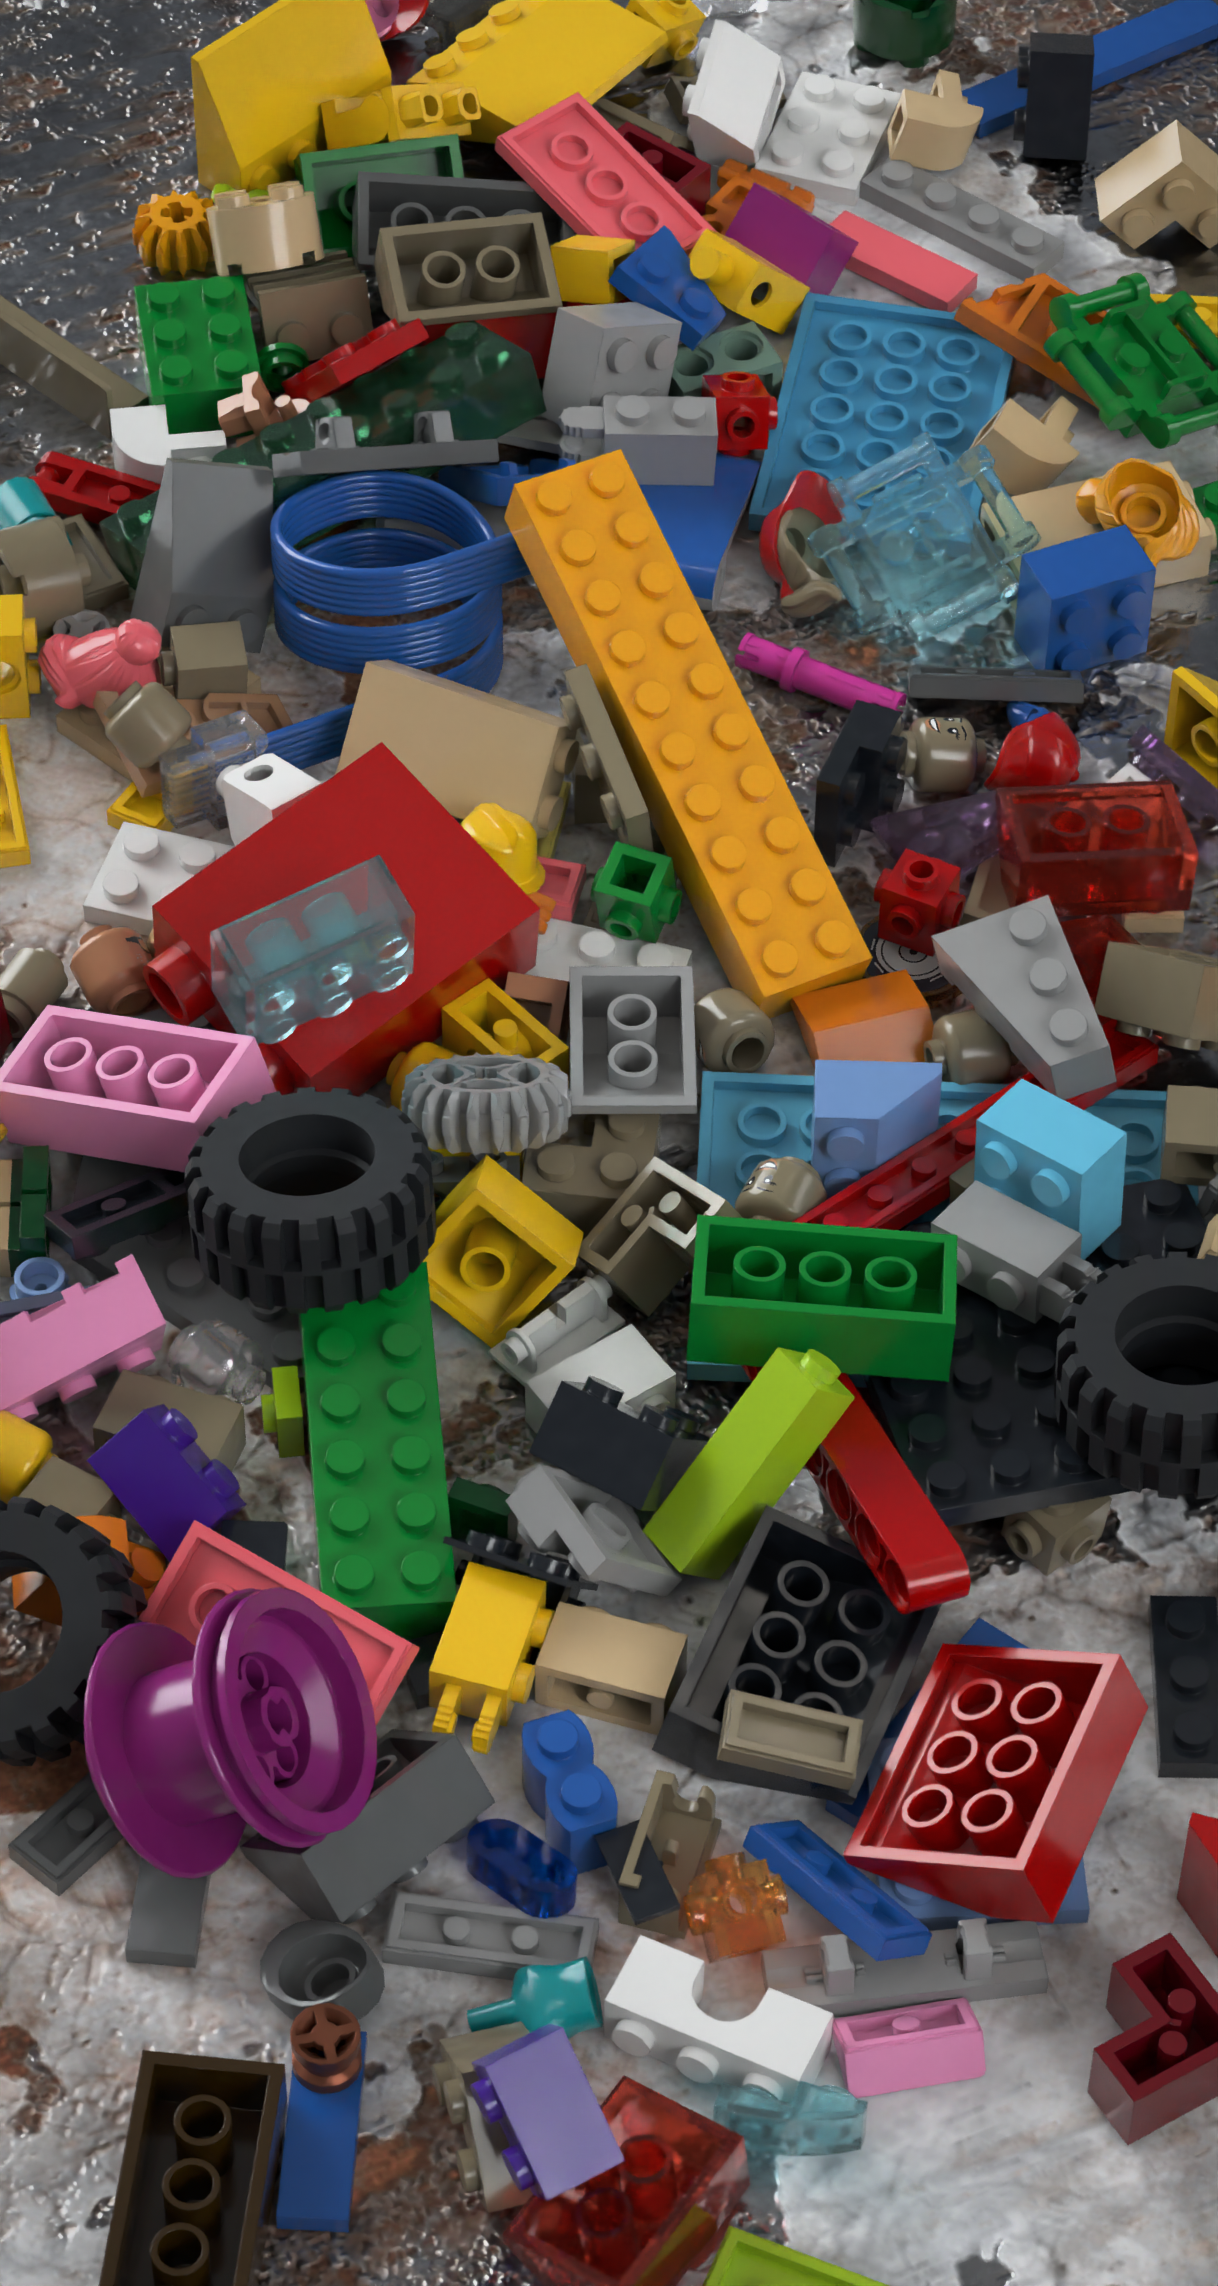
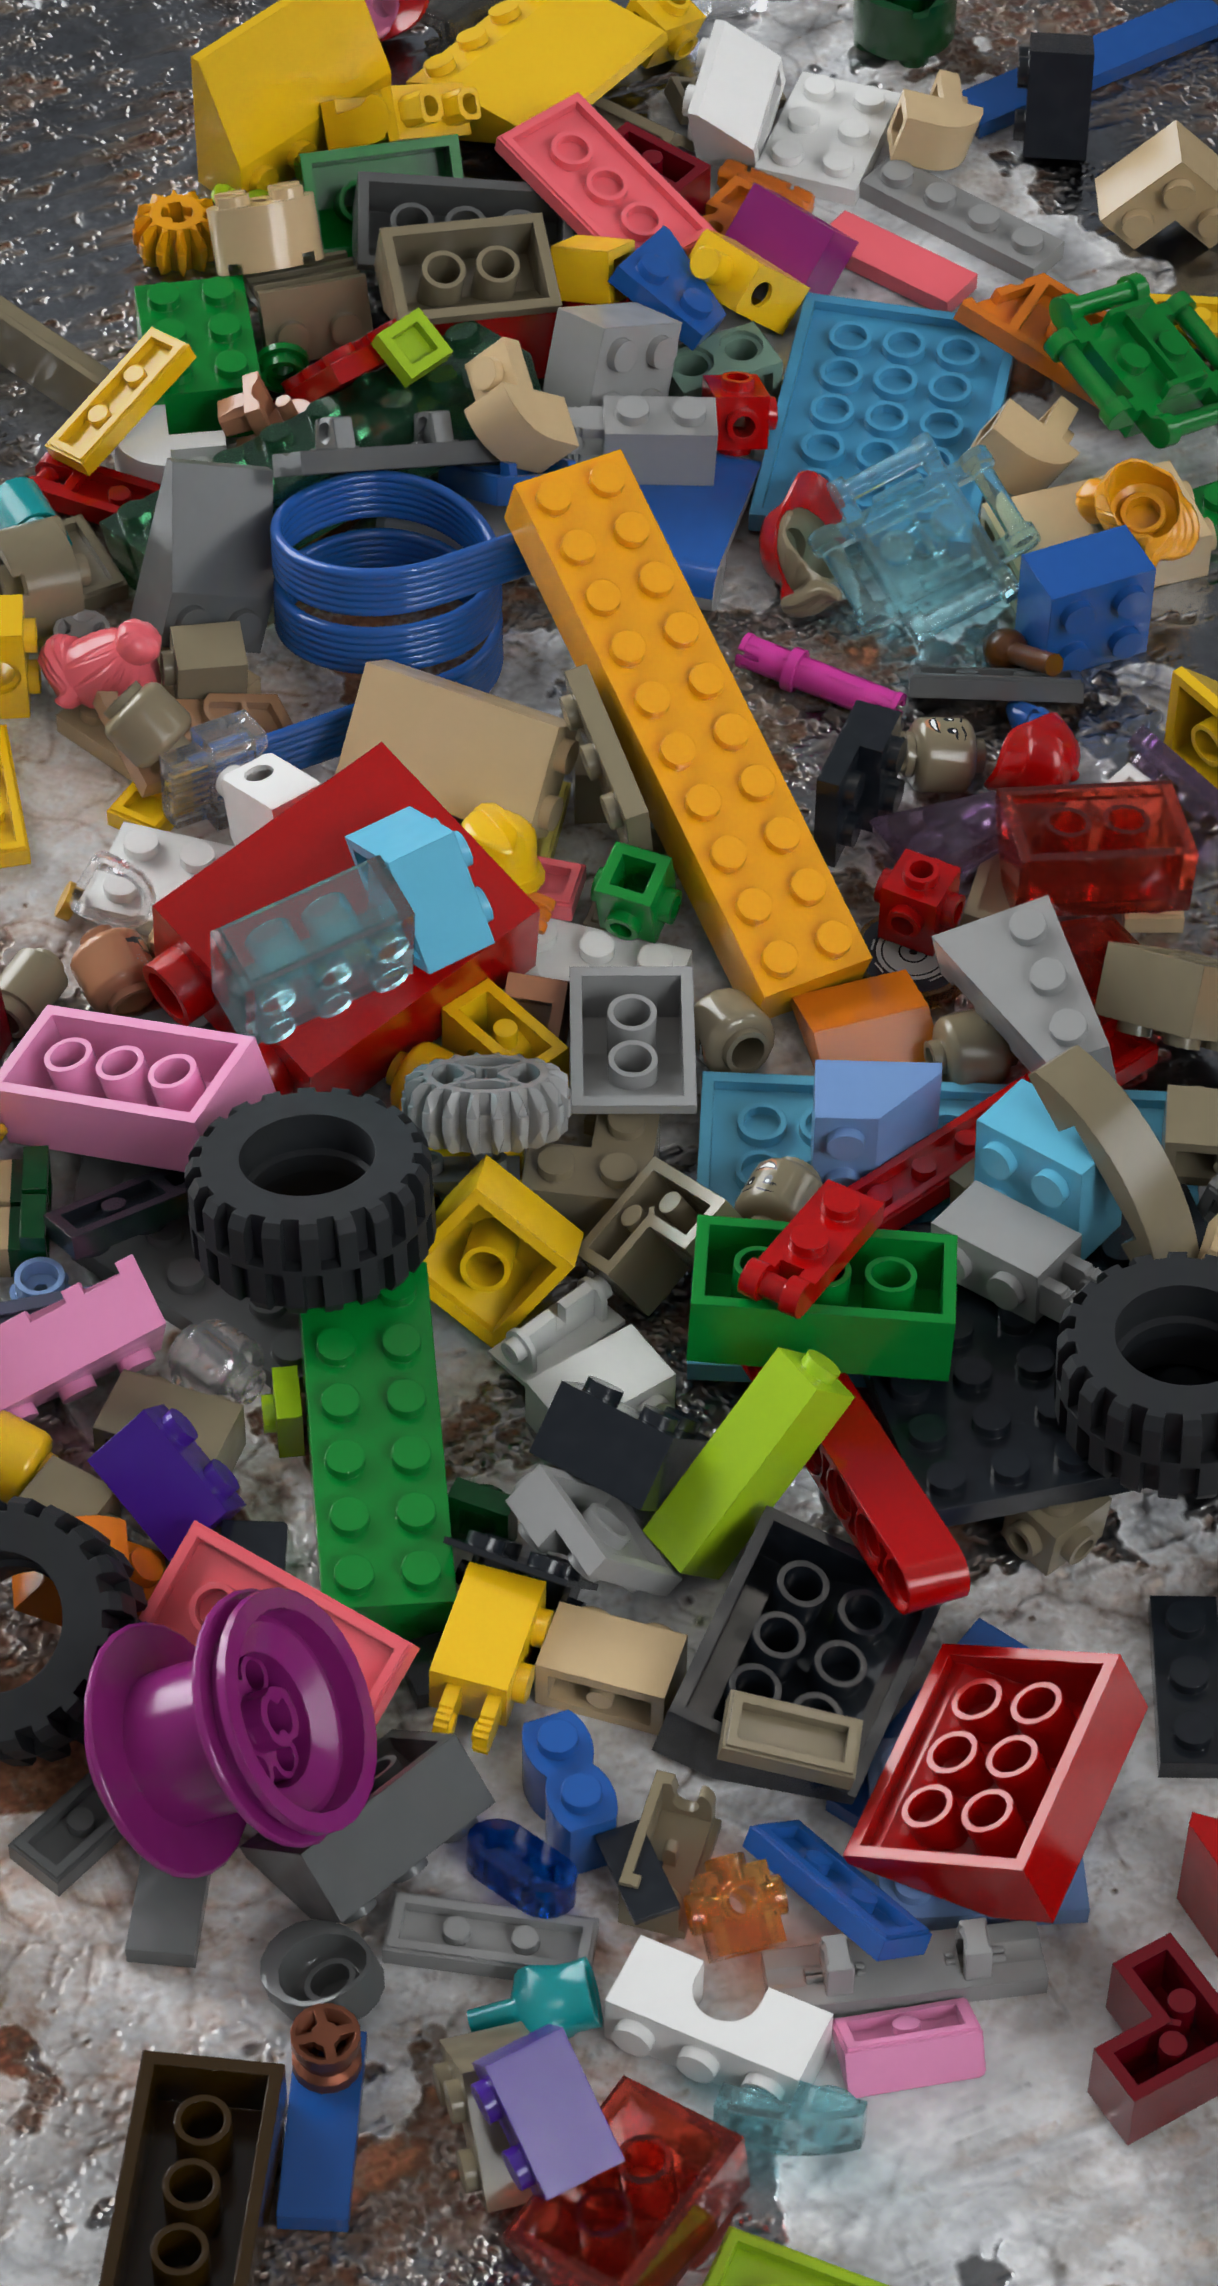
(71, 901): none -> clear piece
(120, 401): none -> yellow tile
(412, 347): none -> lime plate
(435, 879): none -> medium azure brick
(511, 415): none -> tan brick
(812, 1249): none -> red plate
(1009, 649): none -> reddish brown bar
(1124, 1150): none -> dark tan slope

